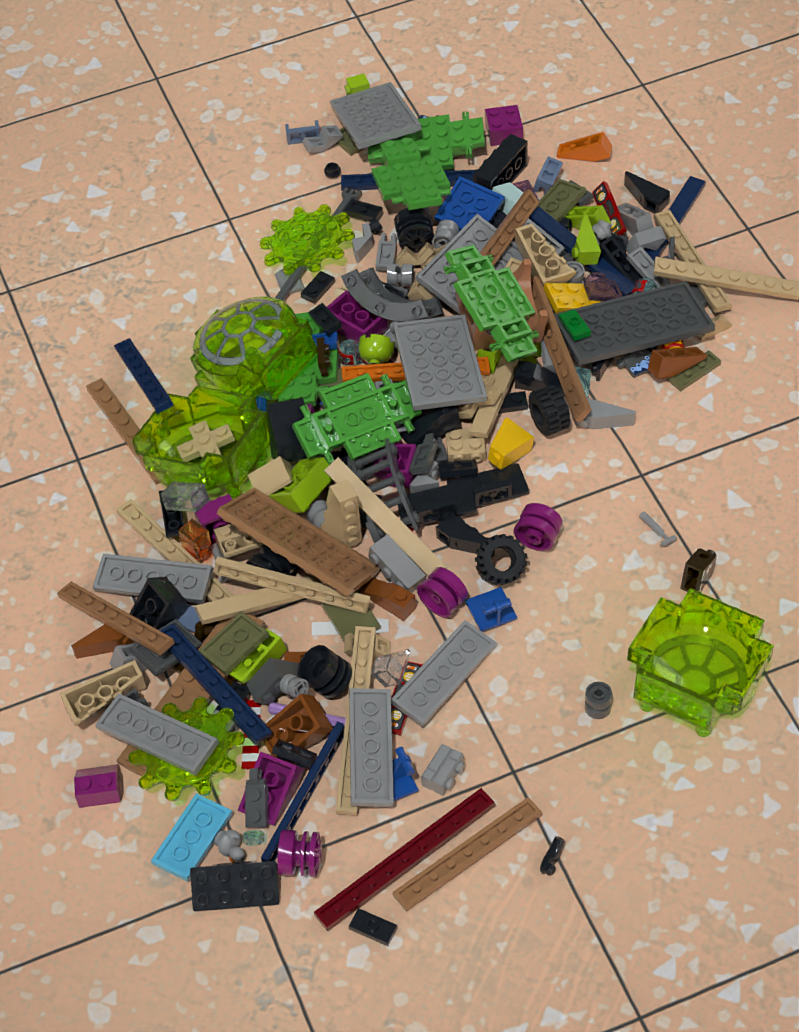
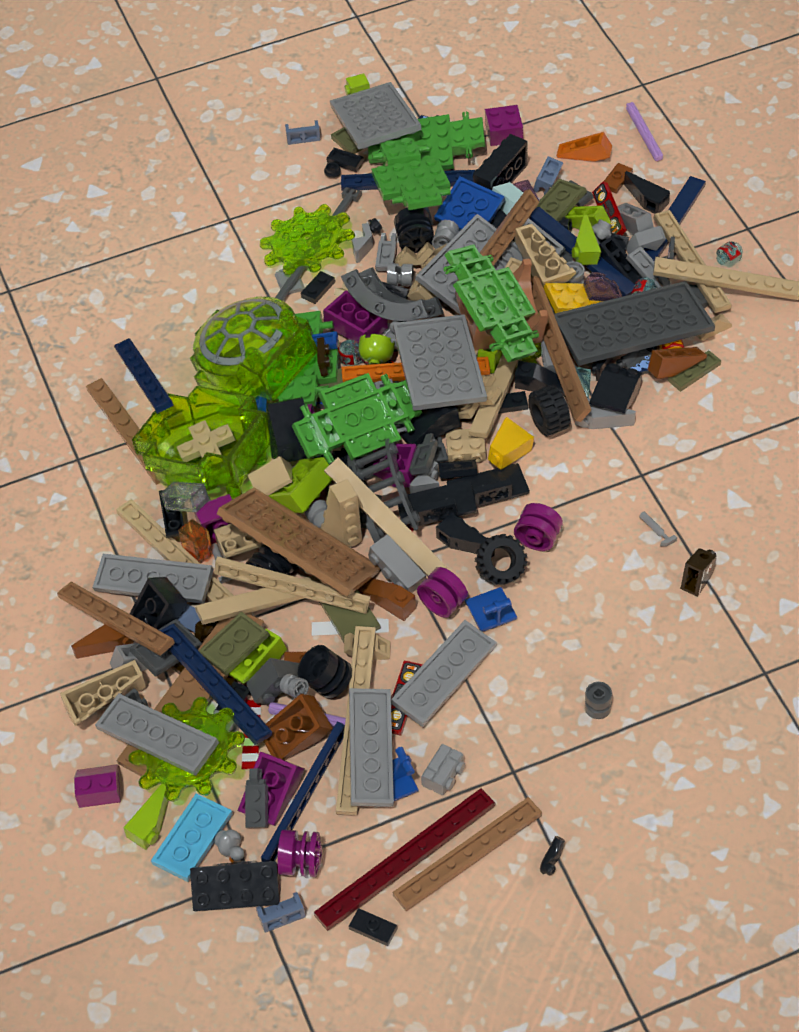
(147, 822): none -> lime slope
(253, 837): clear light blue tile -> none
(281, 914): none -> sand blue hinge
(288, 751): black plate -> none
(325, 319): black plate -> none
(328, 137): light grey slope -> none
(345, 159): none -> black plate
(363, 210): black plate -> none
(391, 667): clear slope -> none
(574, 325): green plate -> none
(616, 177): none -> dark orange plate
(616, 388): none -> black slope
(644, 131): none -> lavender axle
(698, 659): clear neon green windscreen -> none
(729, 254): none -> clear light blue head

